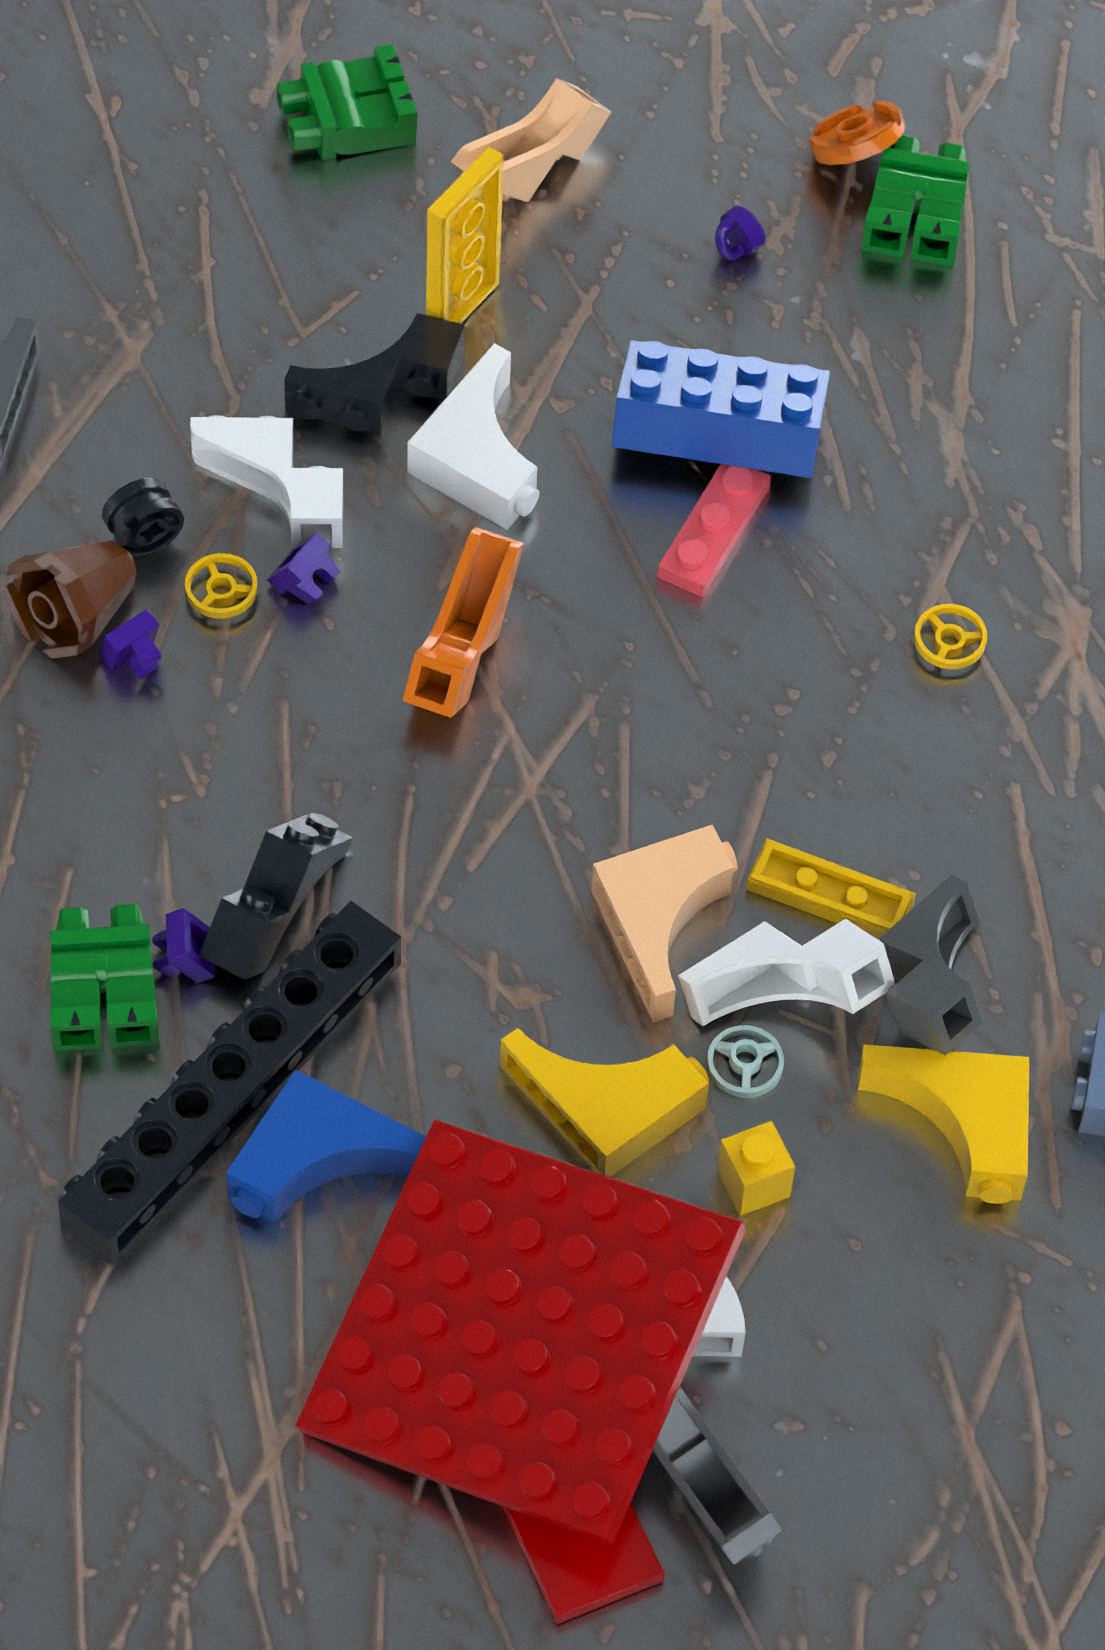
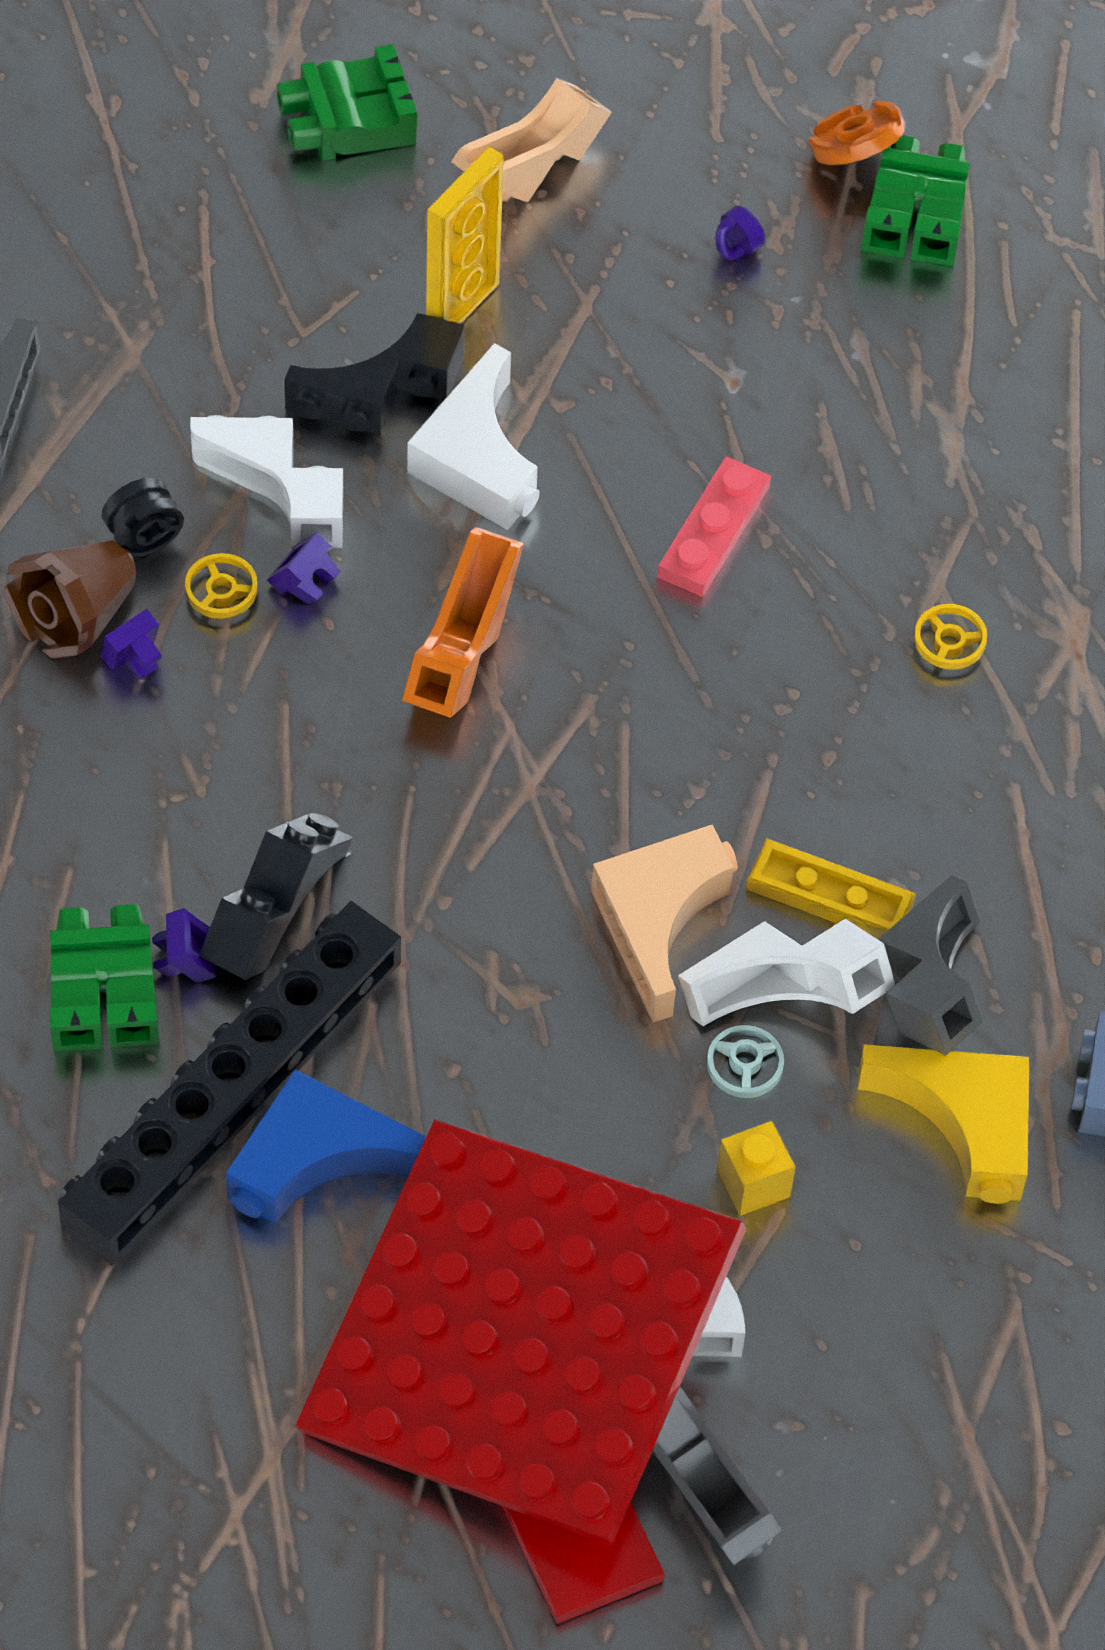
(608, 1109): yellow arch -> none
(720, 408): blue brick -> none

